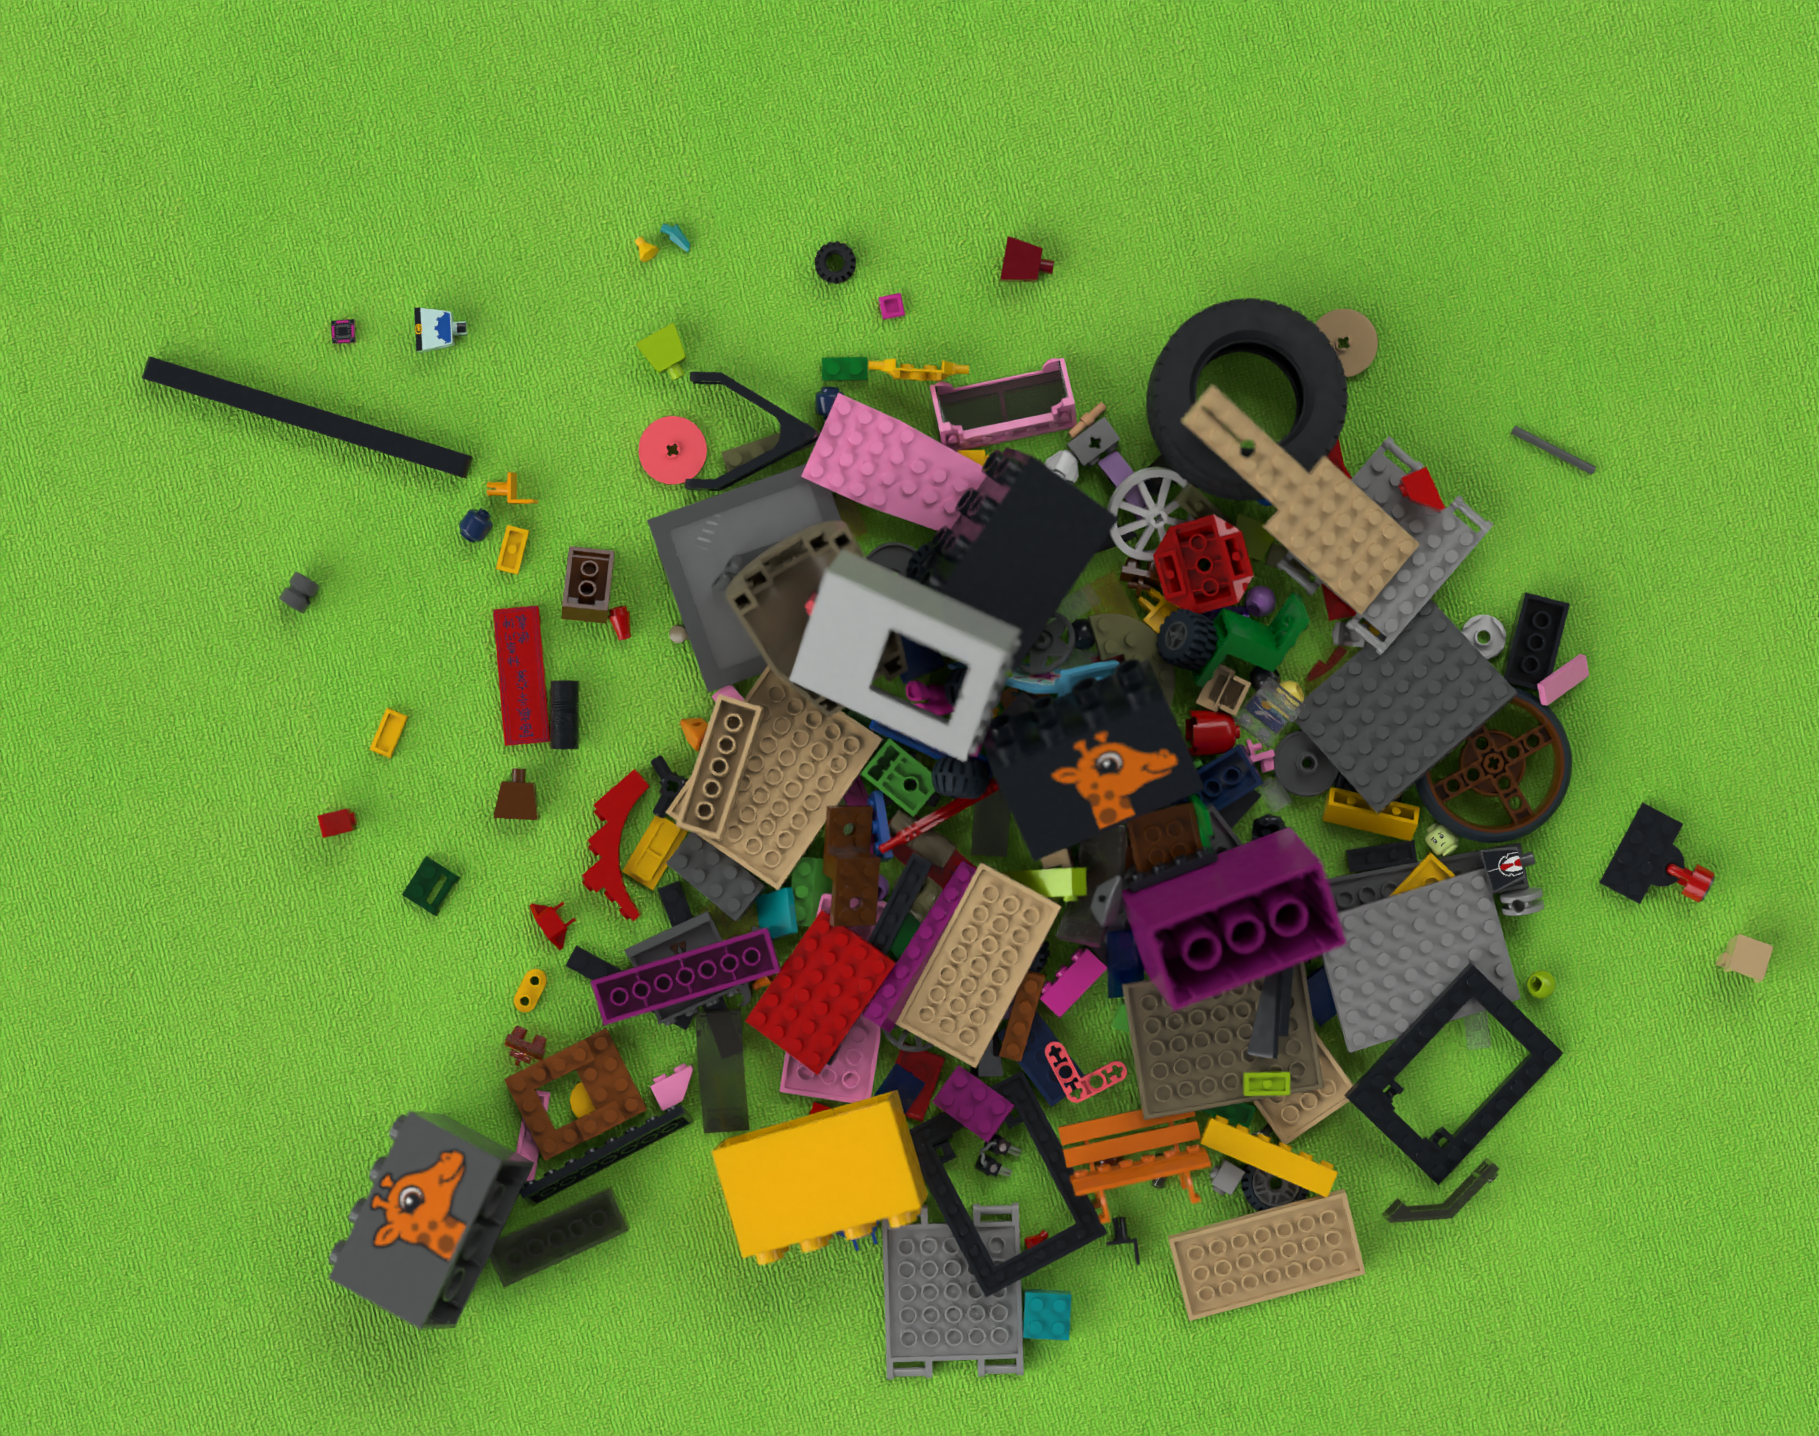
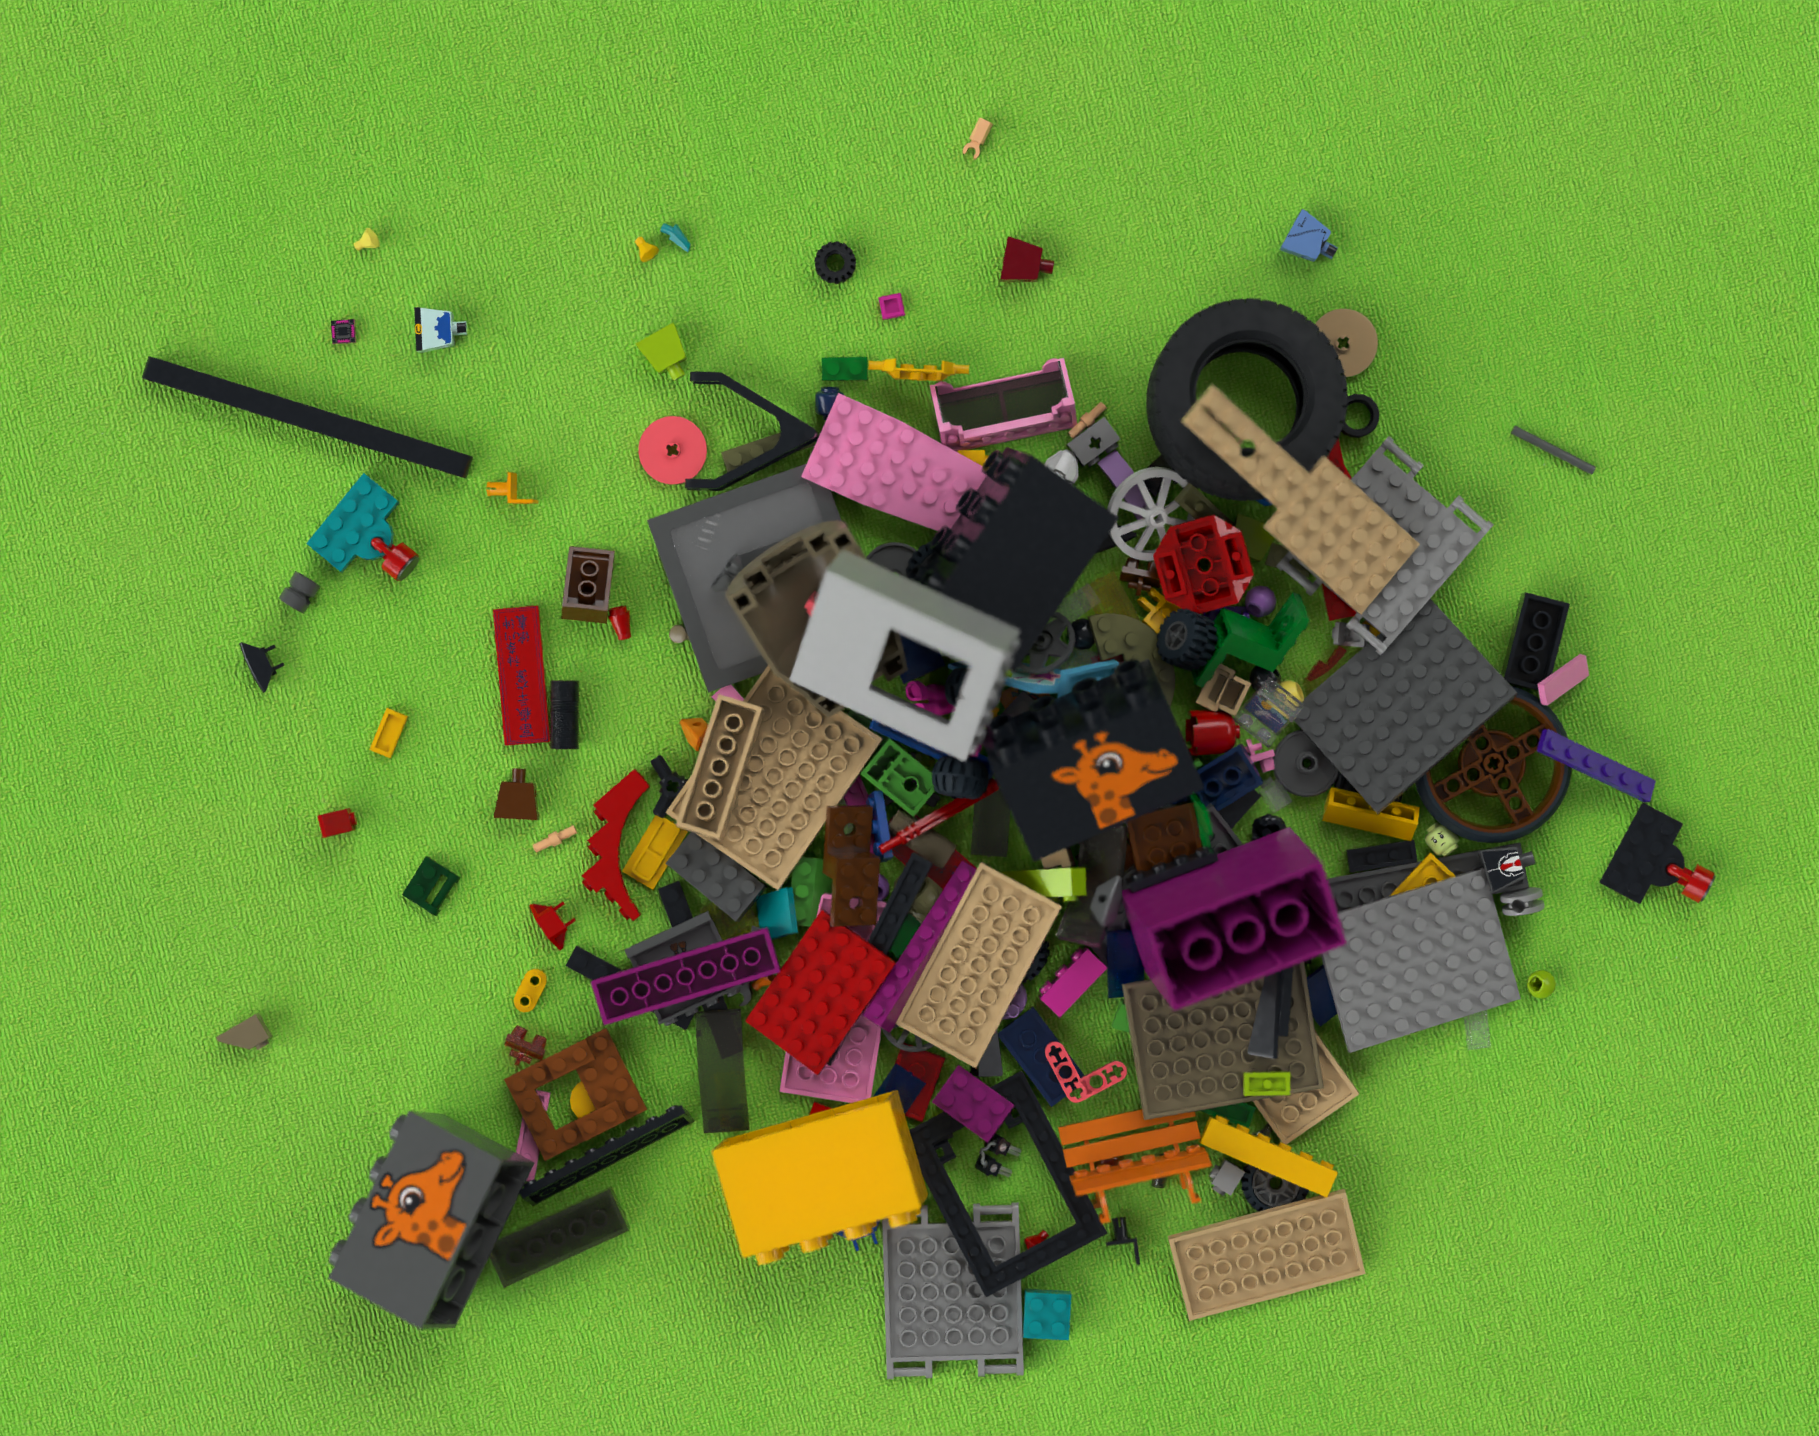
(247, 1034): none -> dark tan slope
(259, 664): none -> black piece
(361, 530): none -> teal plate
(368, 240): none -> light yellow rock
(475, 525): dark blue head -> none
(512, 549): yellow plate -> none
(554, 838): none -> light nougat bar
(672, 1088): bright pink slope -> none
(850, 515): clear yellow tile -> none
(978, 136): none -> light nougat bar
(1021, 1016): dark orange plate -> none
(1308, 238): none -> medium blue torso
(1374, 416): none -> black tyre
(1377, 1106): black plate -> none
(1421, 490): red slope -> none
(1483, 1174): clear smoke windscreen -> none
(1493, 627): white tile -> none
(1596, 765): none -> dark purple plate
(1746, 957): tan plate -> none

